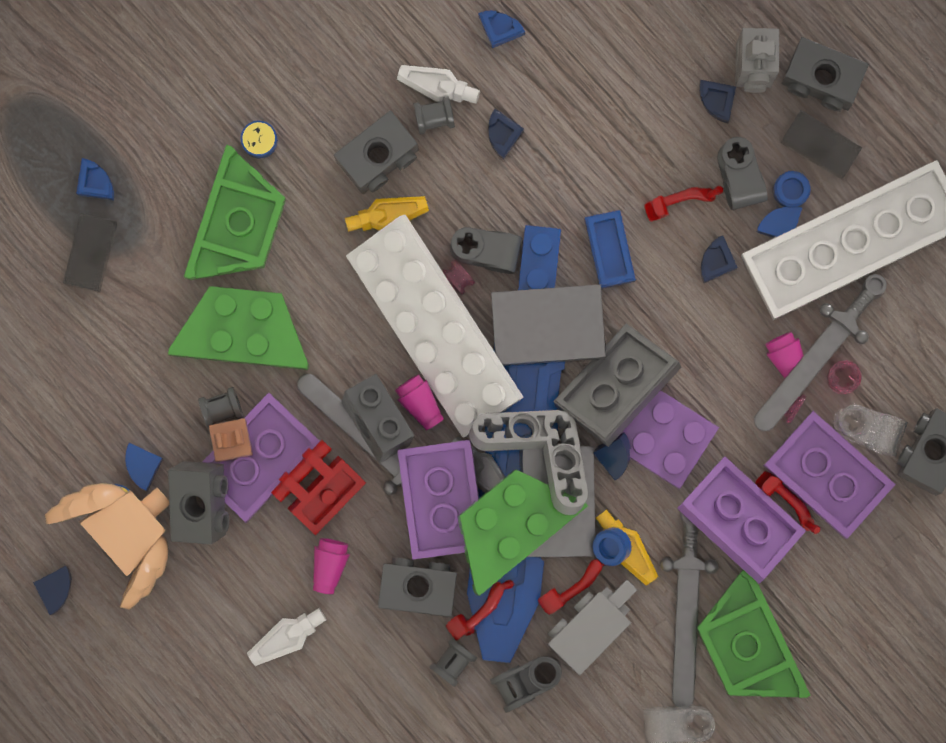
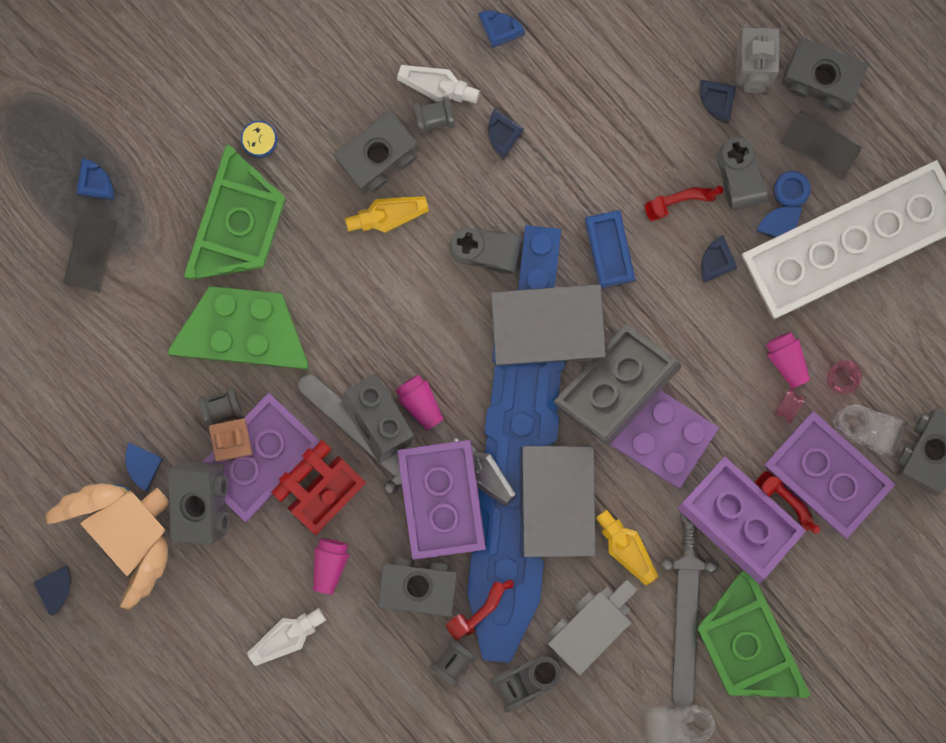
(433, 324): white plate -> none
(458, 277): clear pink bush -> none
(508, 526): bright green wing -> none
(542, 437): light grey beam -> none
(553, 601): red piece -> none
(612, 546): blue tile -> none
(616, 456): dark blue tile -> none
(821, 351): flat silver sword -> none

